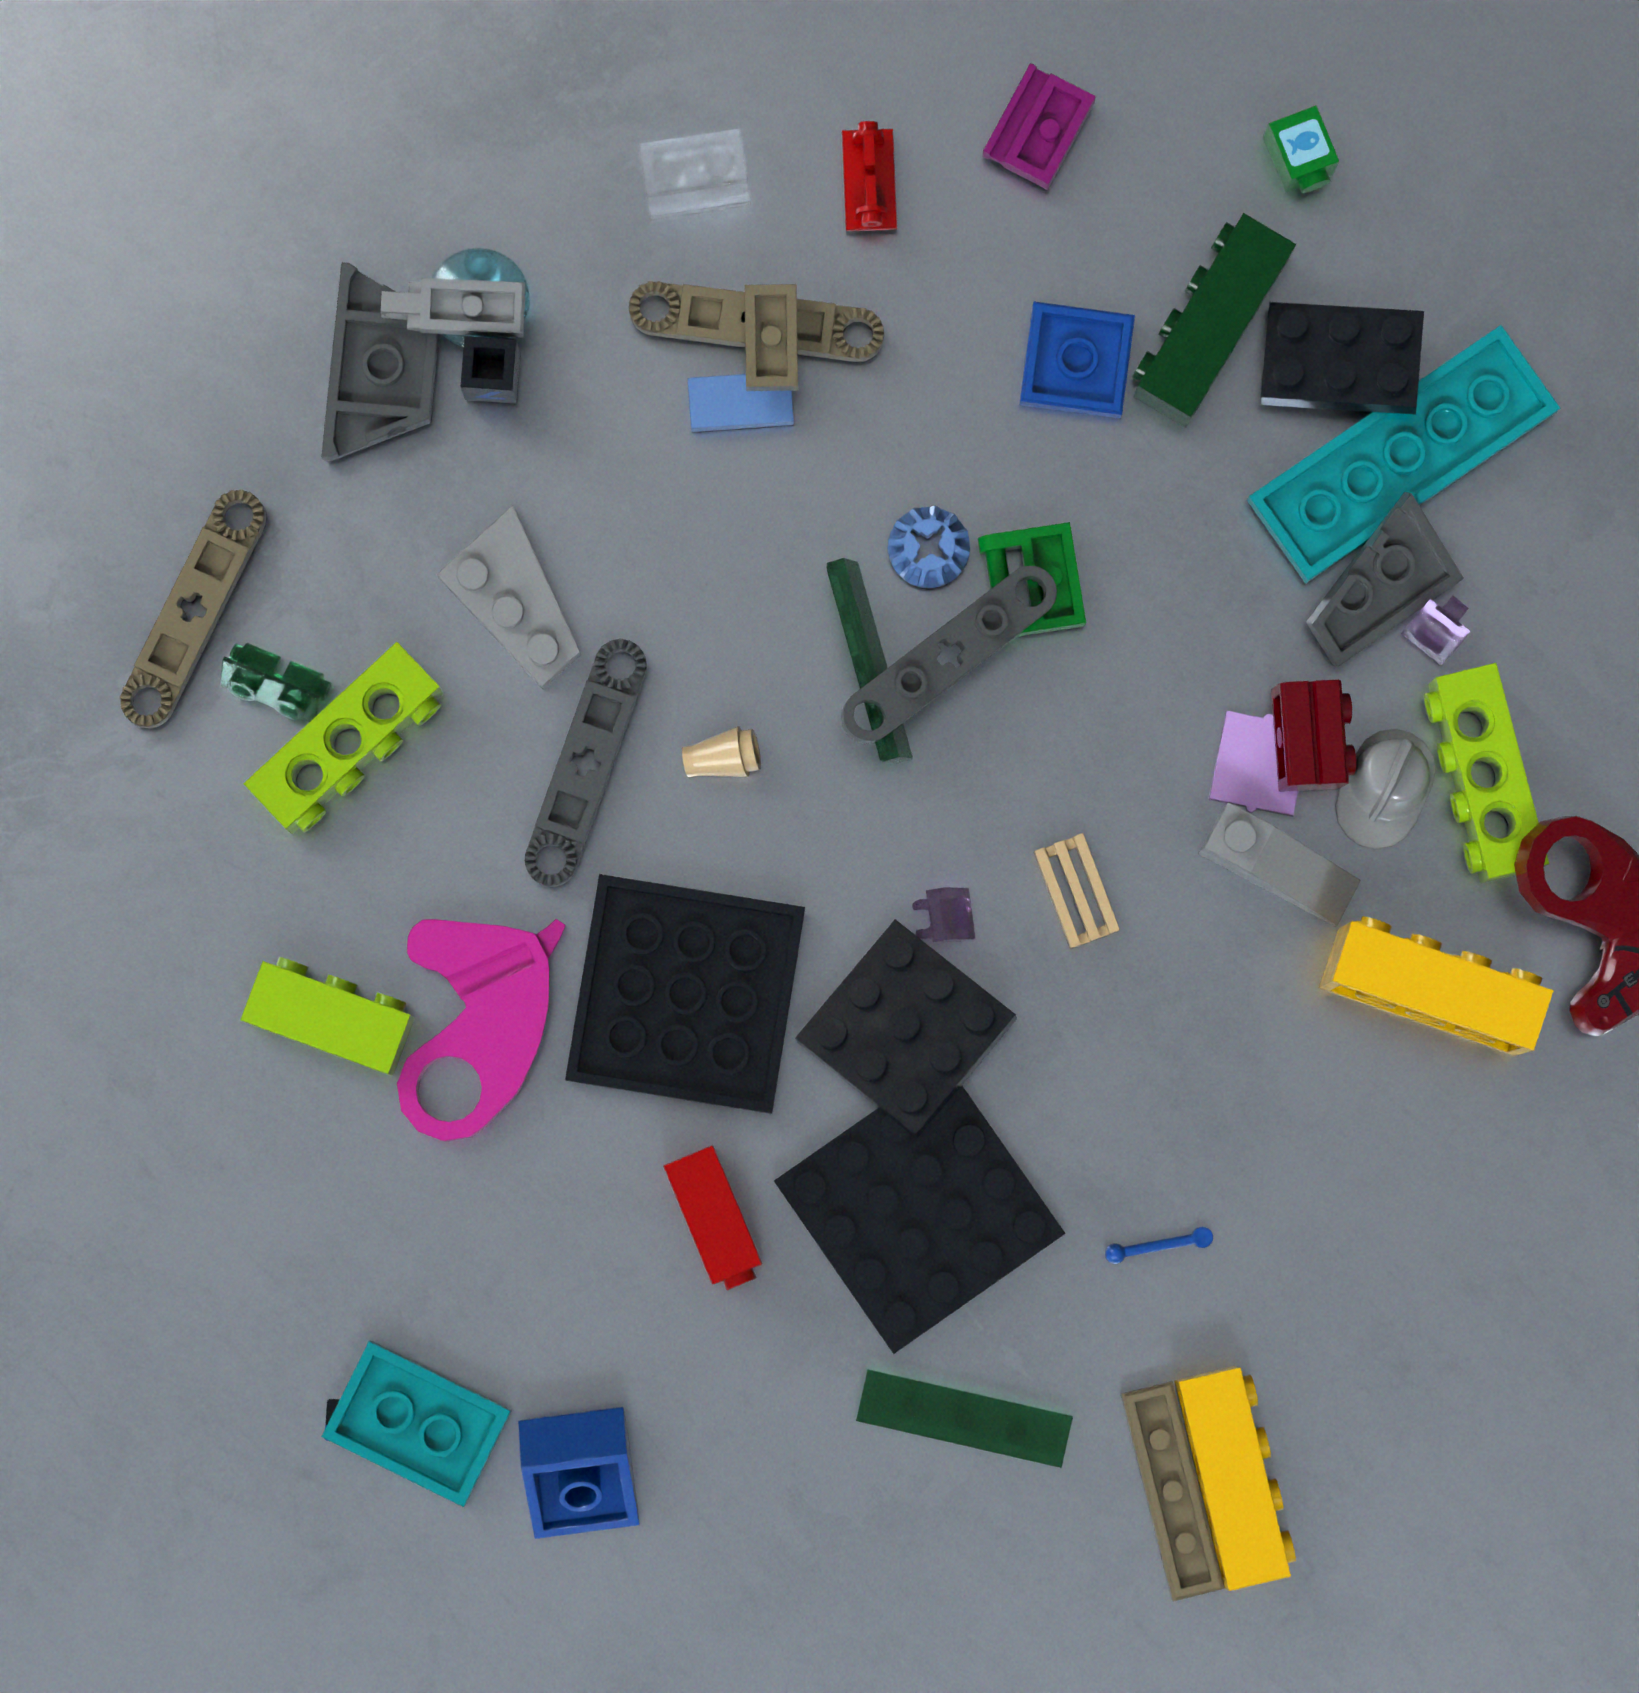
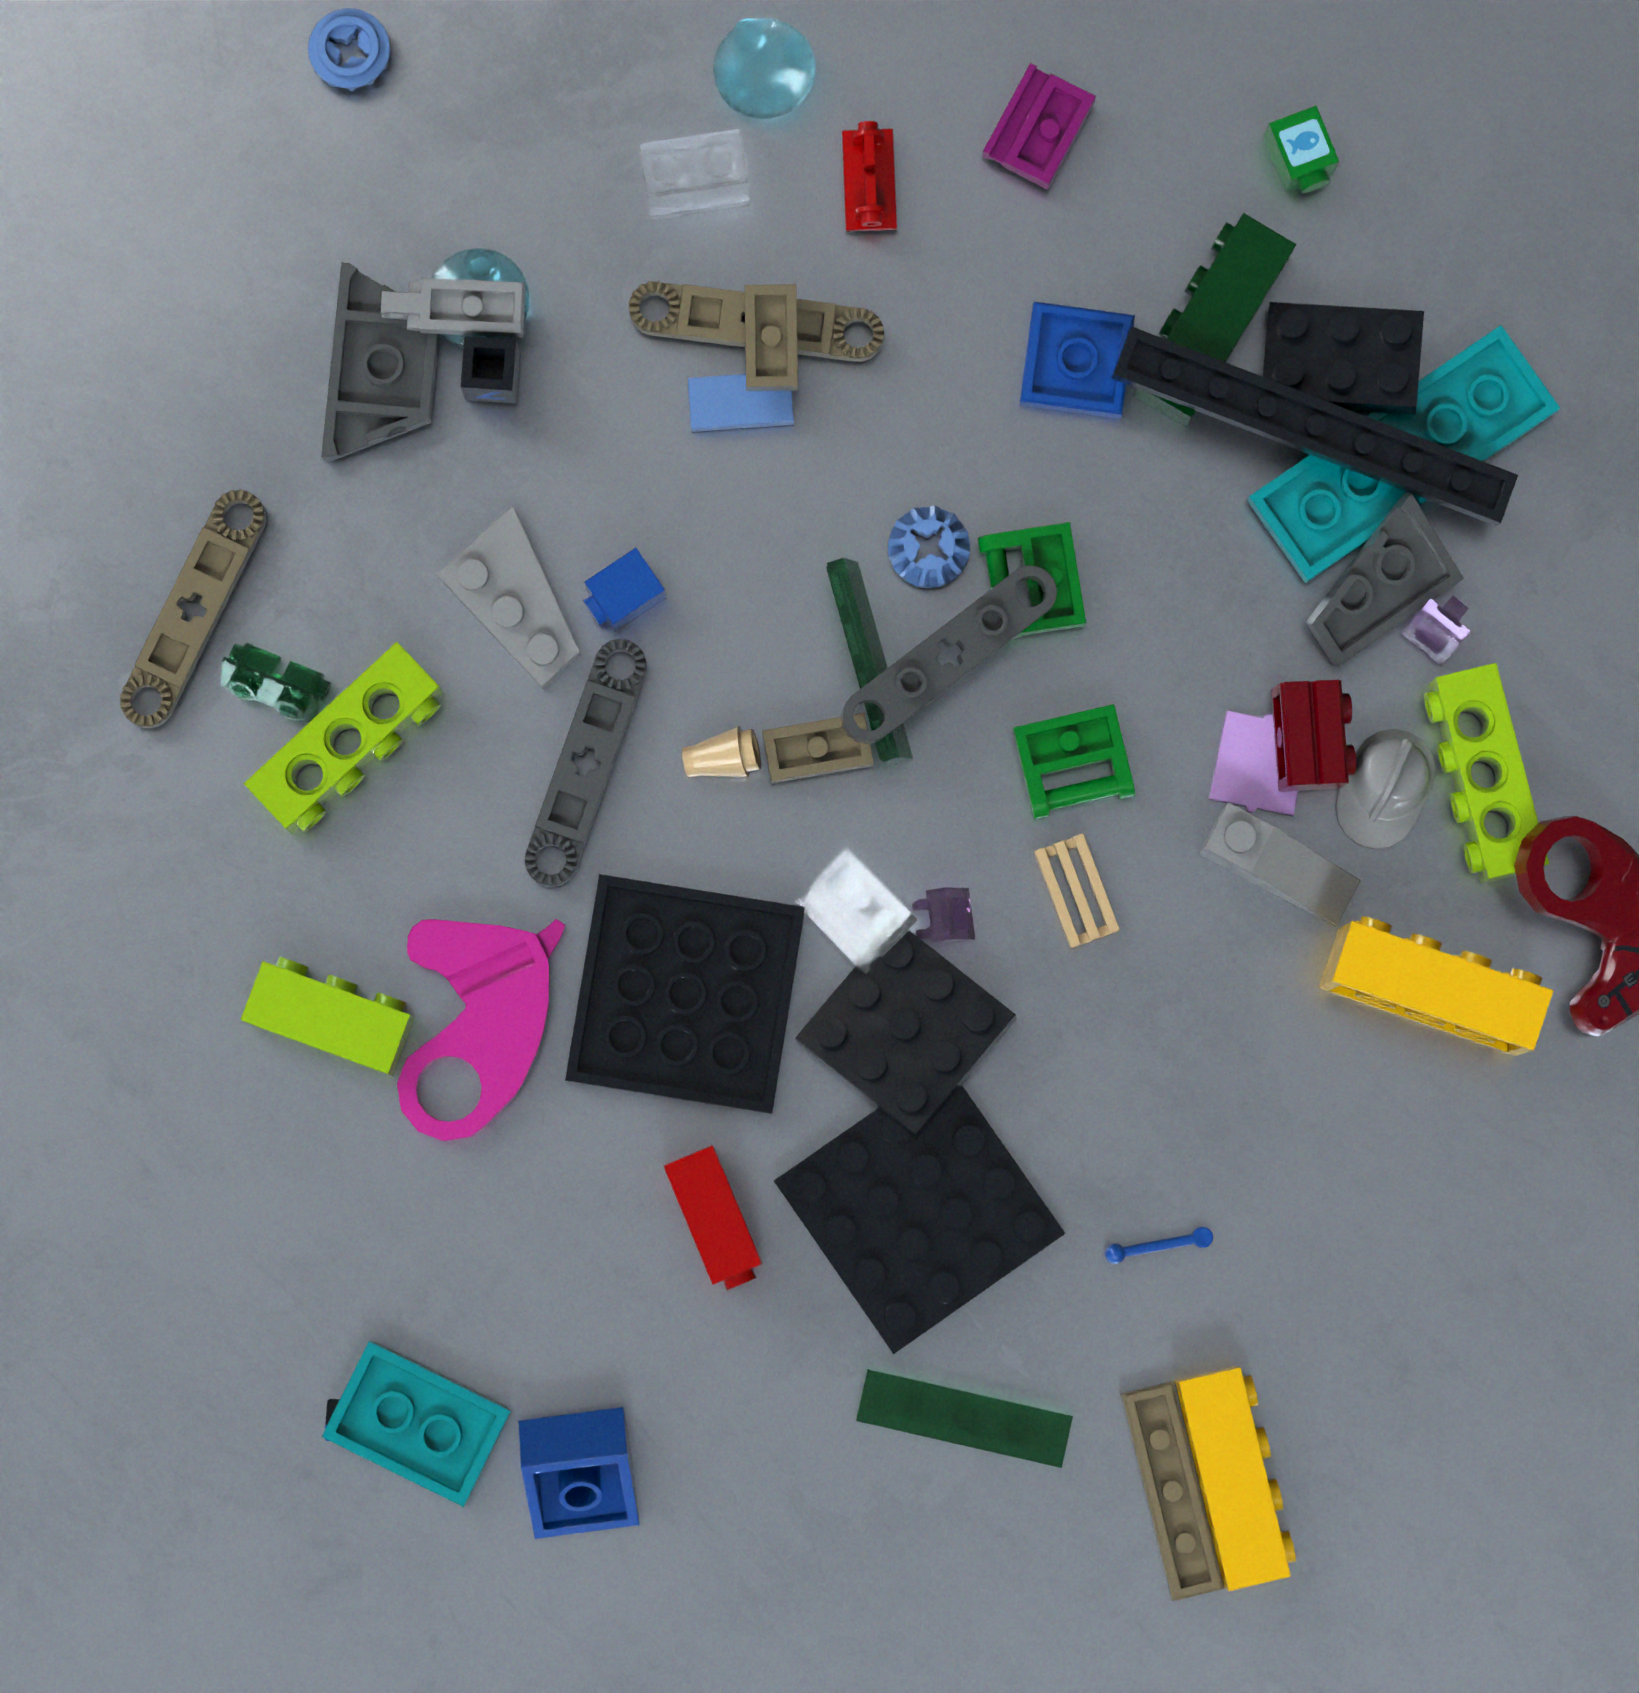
(342, 27): none -> medium blue gear
(623, 591): none -> blue brick
(764, 68): none -> clear light blue dish
(814, 749): none -> dark tan plate
(856, 911): none -> clear plate
(1069, 744): none -> green plate
(1314, 426): none -> black plate

